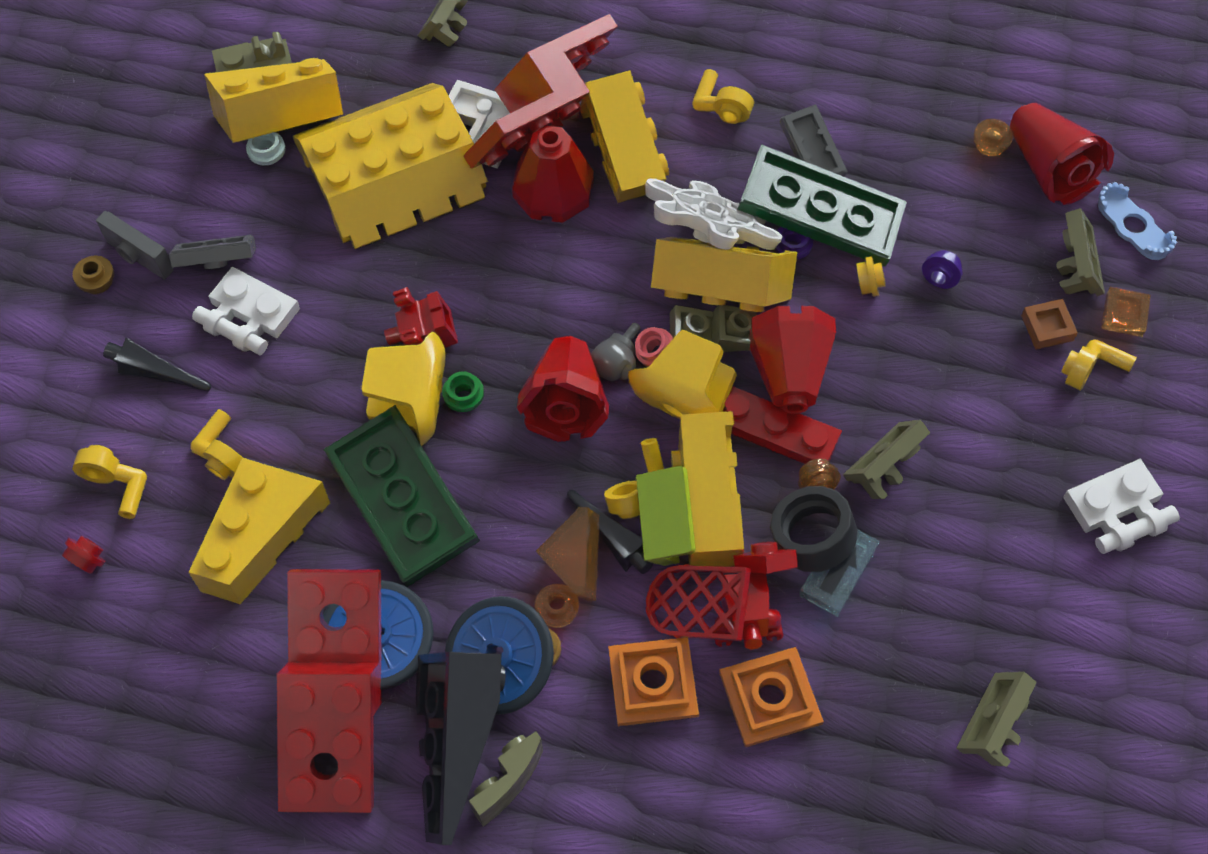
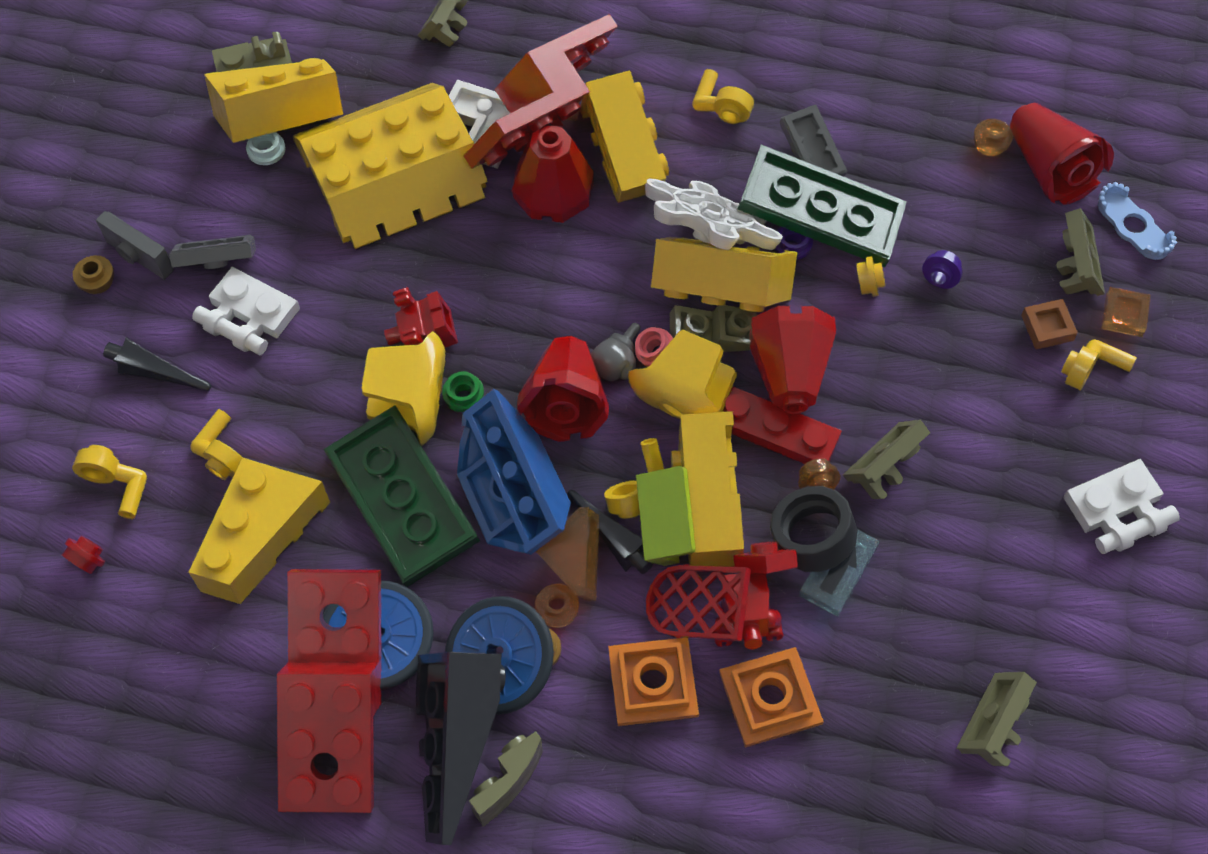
(509, 477): none -> blue wedge

